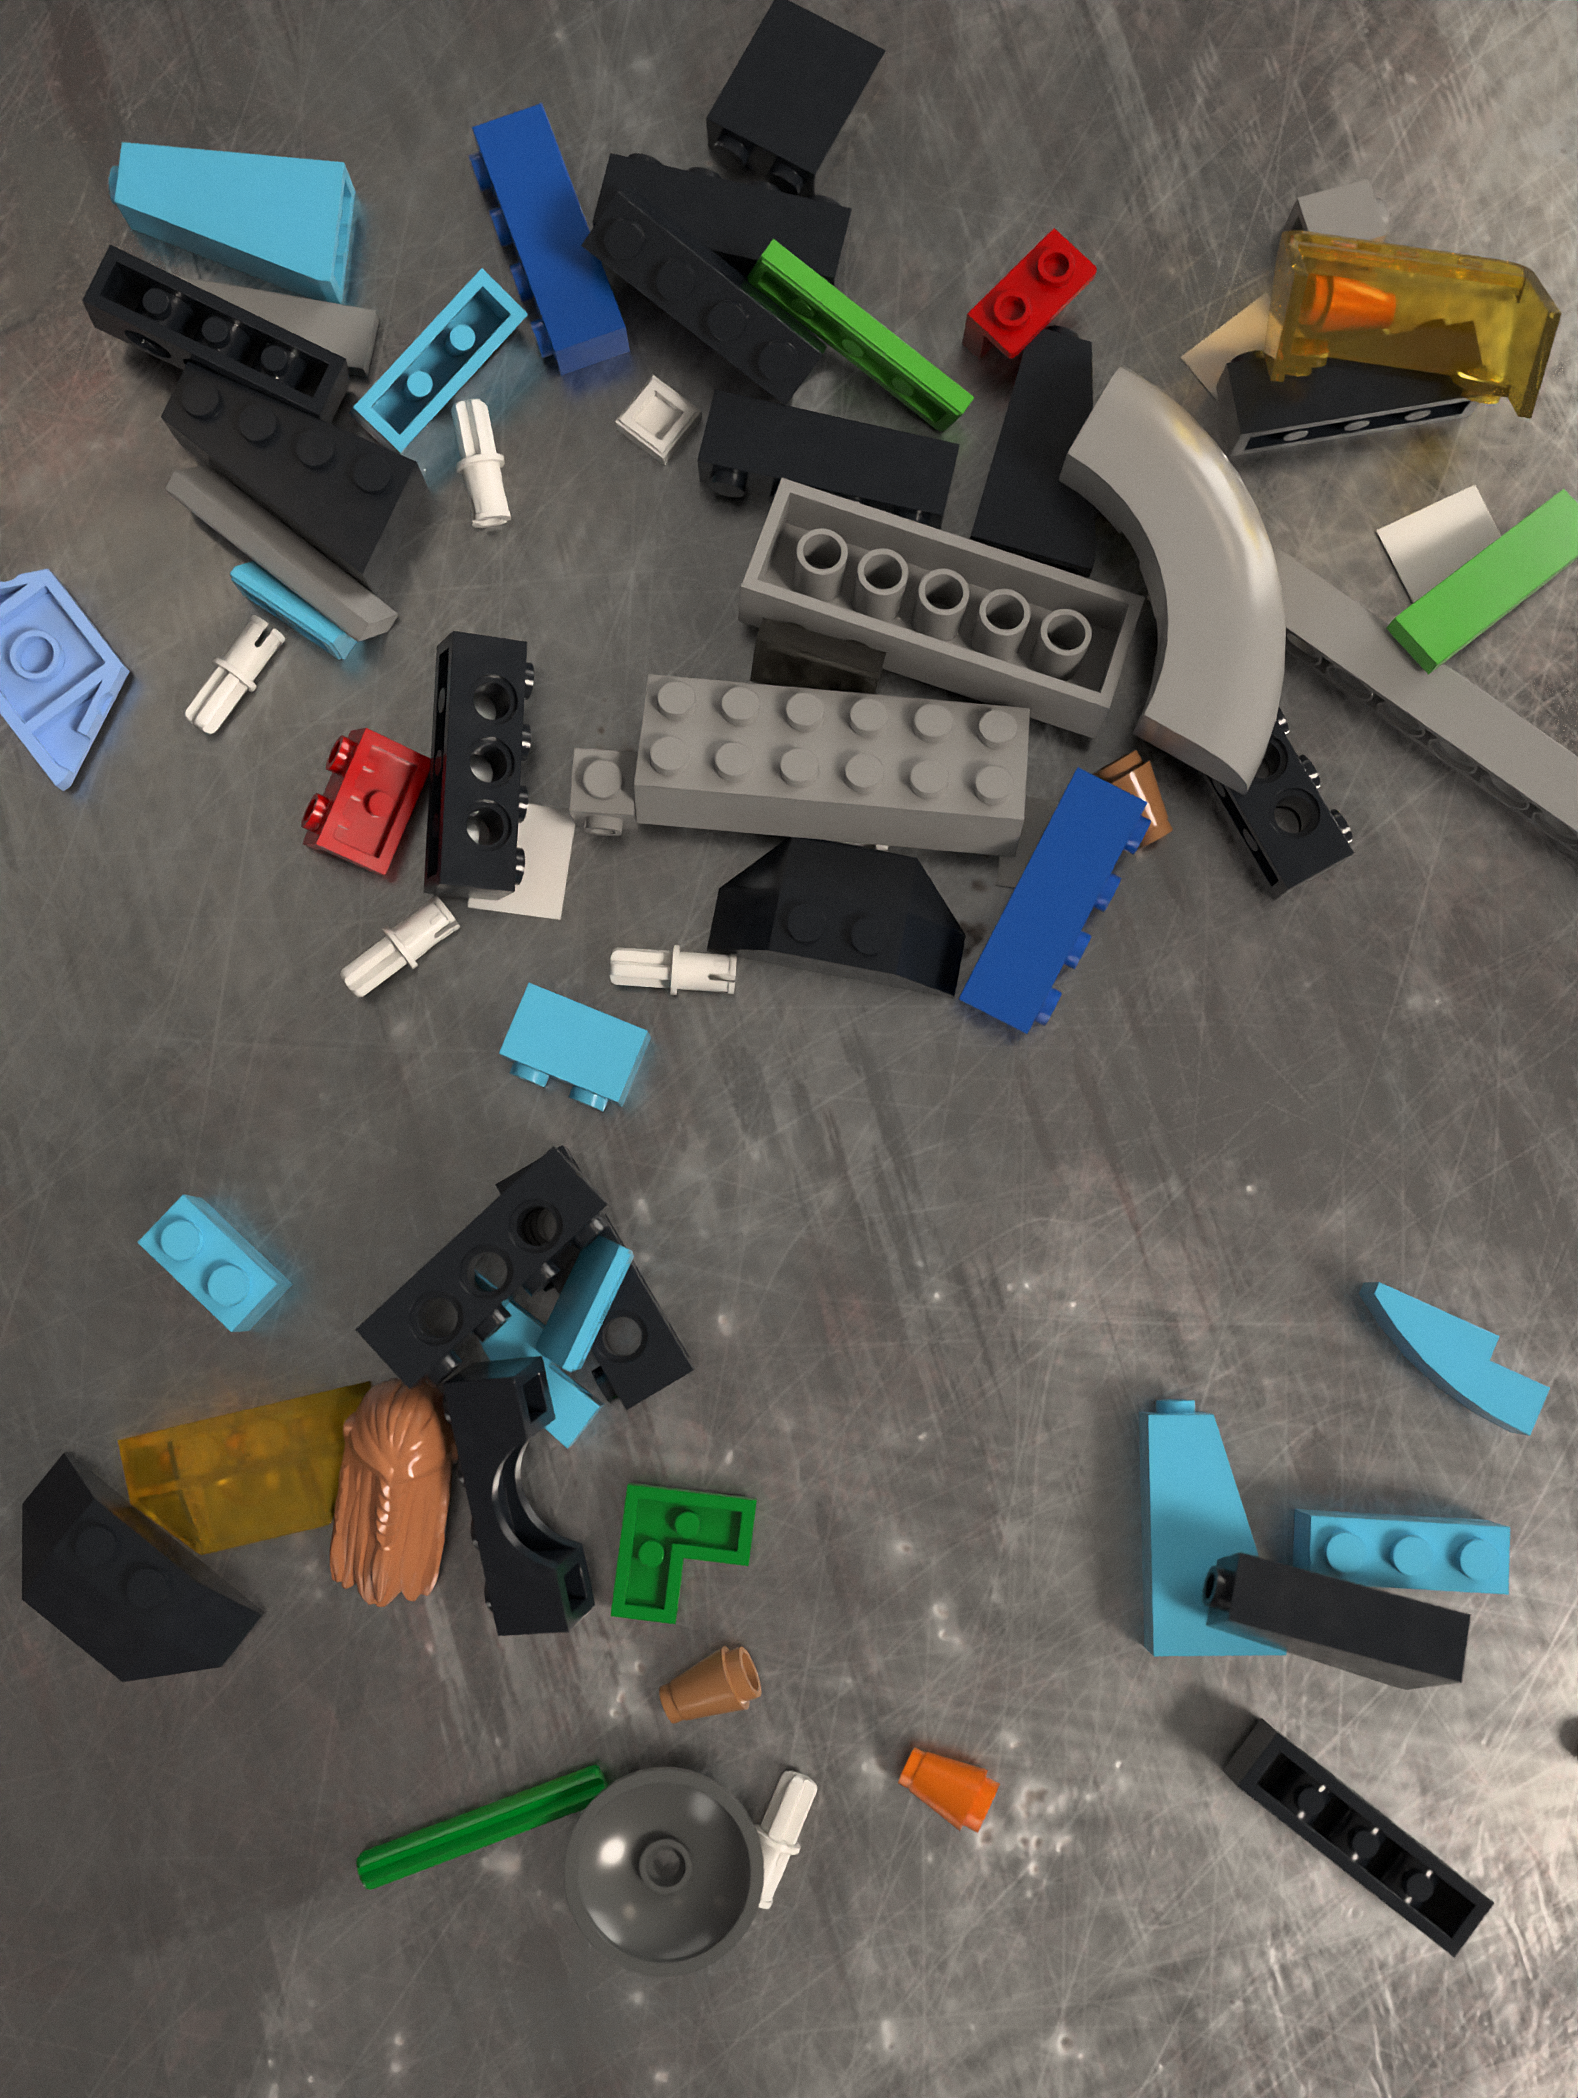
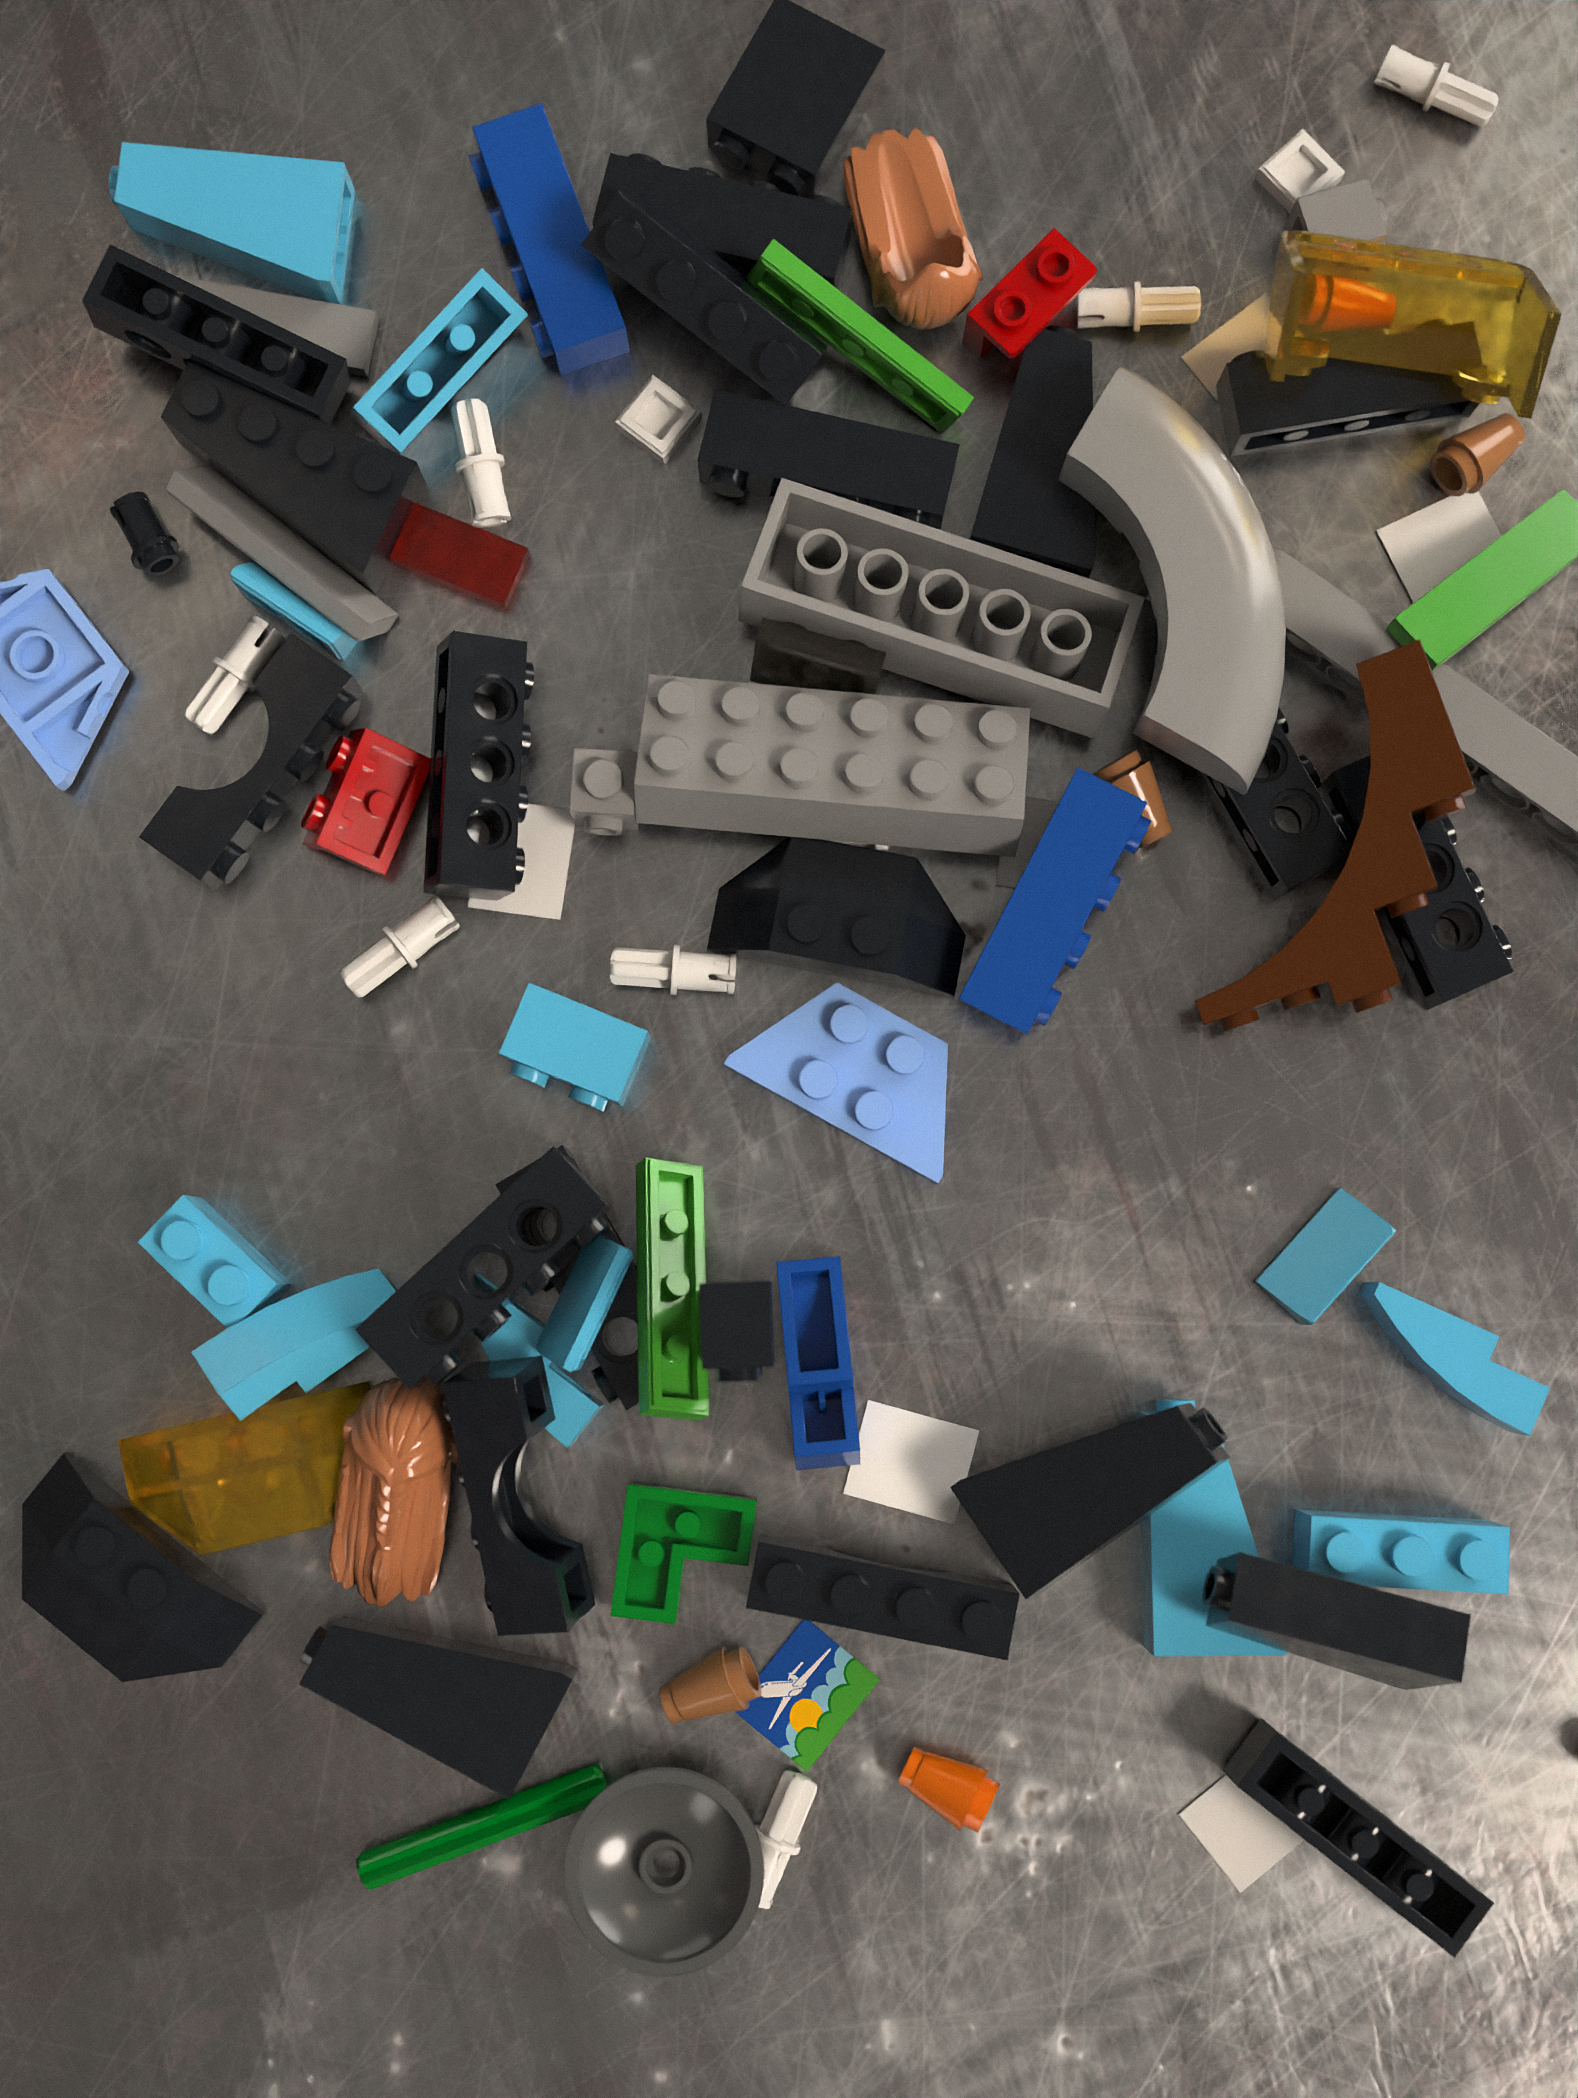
(151, 547): none -> black pin
(214, 827): none -> black arch
(292, 1341): none -> medium azure slope
(441, 1695): none -> black slope
(460, 556): none -> clear red tile
(668, 1289): none -> bright green tile
(737, 1329): none -> black brick
(808, 1694): none -> sticker
(818, 1363): none -> blue slope
(858, 1074): none -> light blue wing
(883, 1598): none -> black arch
(911, 229): none -> nougat hair
(911, 1461): none -> white sticker
(1081, 1496): none -> black slope
(1138, 306): none -> axle
(1238, 1832): none -> white sticker
(1298, 170): none -> white tile
(1324, 1257): none -> medium azure slope
(1411, 772): none -> reddish brown arch
(1435, 87): none -> white axle
(1435, 967): none -> black brick
(1475, 454): none -> medium nougat cone

